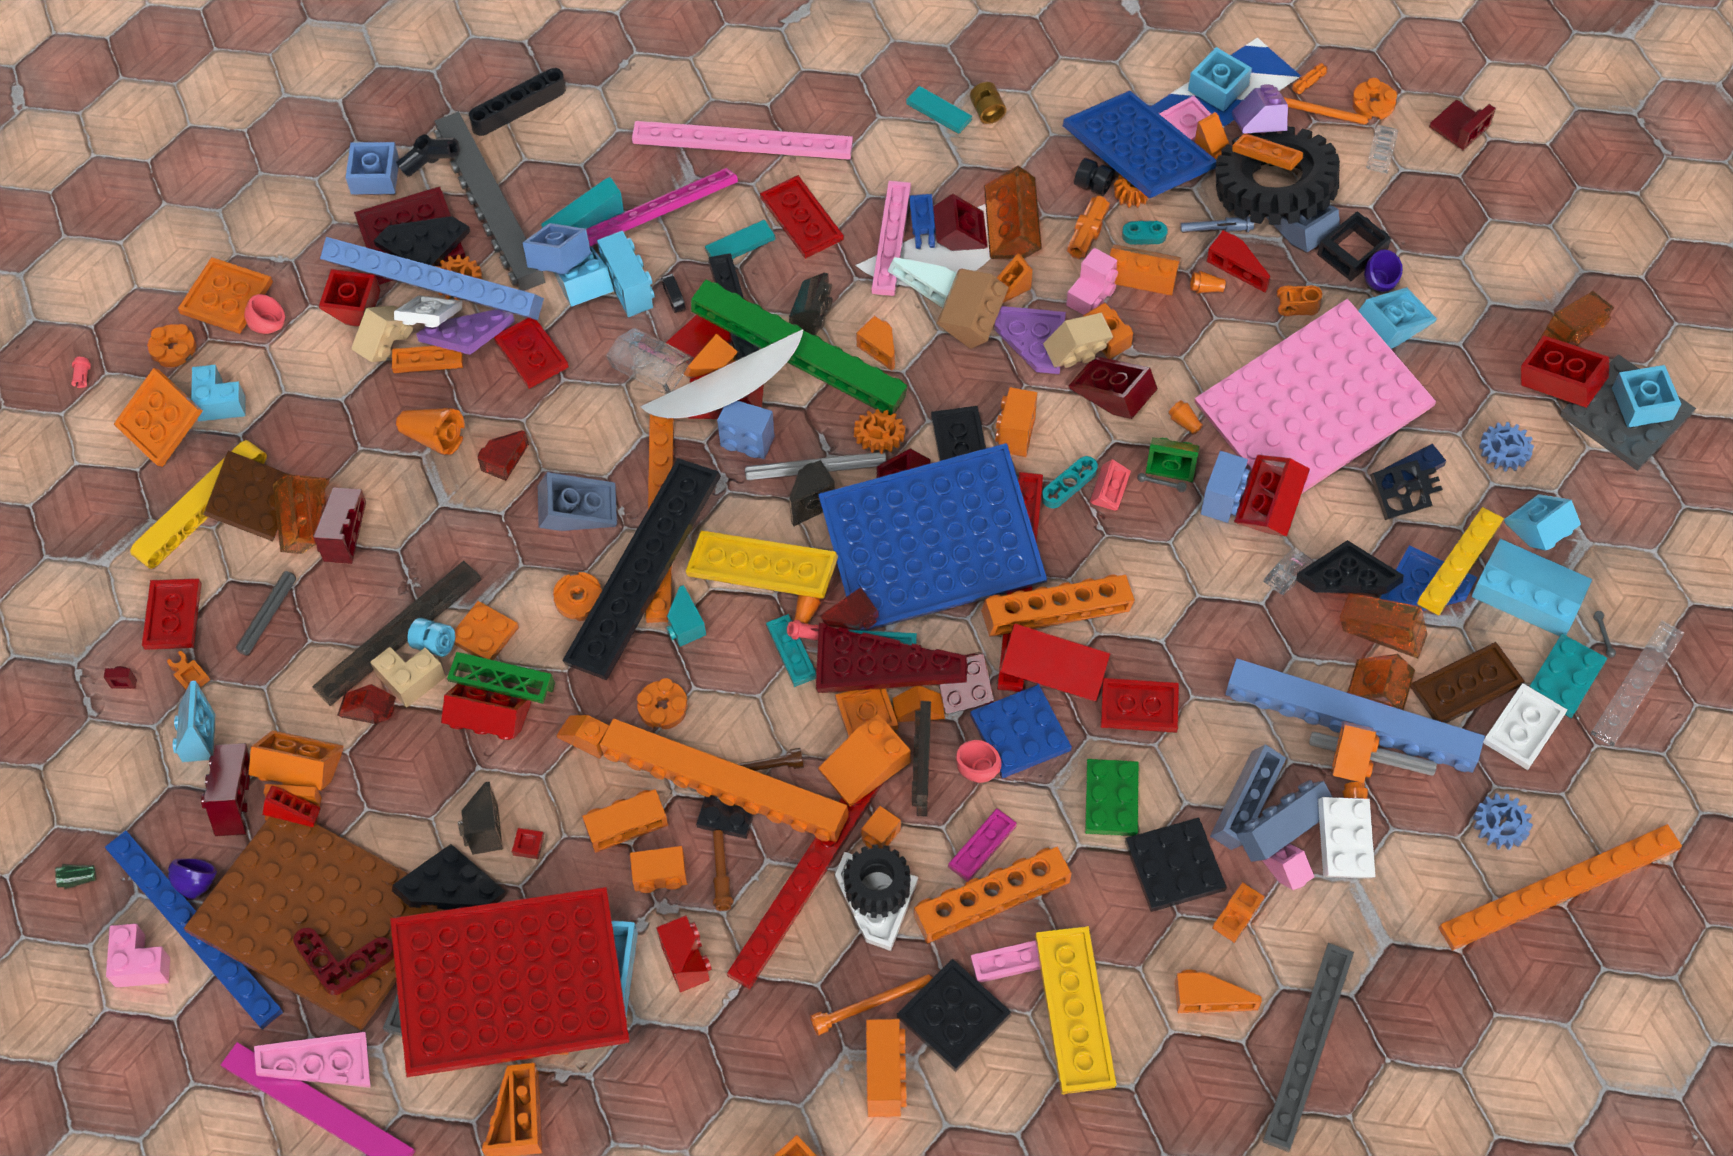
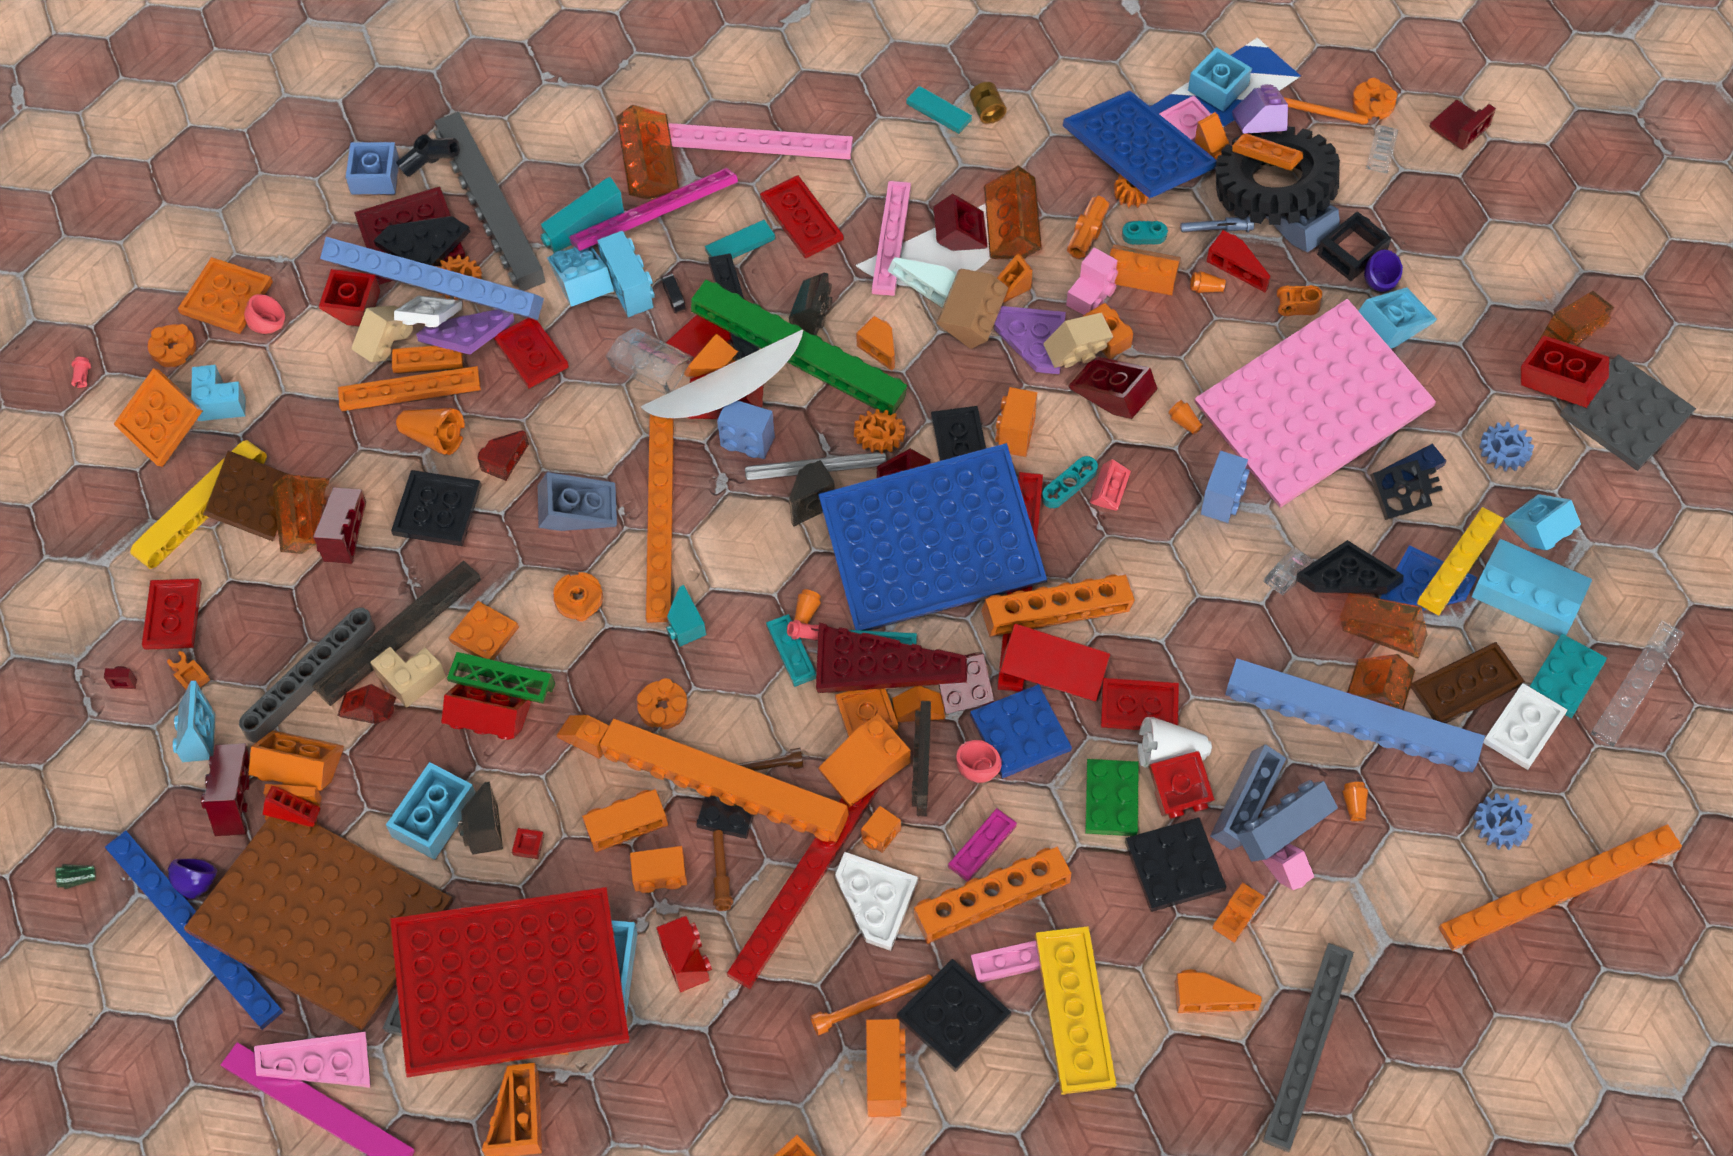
(131, 962): bright pink brick -> none
(266, 613): dark grey axle -> none
(295, 679): none -> dark grey beam
(335, 968): dark red beam -> none
(409, 388): none -> orange plate
(430, 811): none -> medium azure brick
(433, 636): medium azure wheel -> none
(436, 508): none -> black plate
(448, 882): black plate -> none
(517, 101): black beam -> none
(556, 248): medium blue brick -> none
(641, 569): black plate -> none
(647, 152): none -> clear orange slope
(762, 564): yellow plate -> none
(852, 612): clear red slope -> none
(877, 900): black tyre -> none
(922, 218): blue hinge -> none
(1094, 176): black wheel -> none
(1167, 740): none -> white cone
(1172, 459): green slope -> none
(1181, 486): dark grey hinge -> none
(1181, 785): none -> red plate
(1272, 494): red slope -> none
(1309, 78): orange axle -> none
(1346, 837): white plate -> none
(1354, 752): orange brick -> none
(1382, 755): light grey axle -> none
(1598, 616): dark grey hinge -> none
(1646, 396): medium azure brick -> none

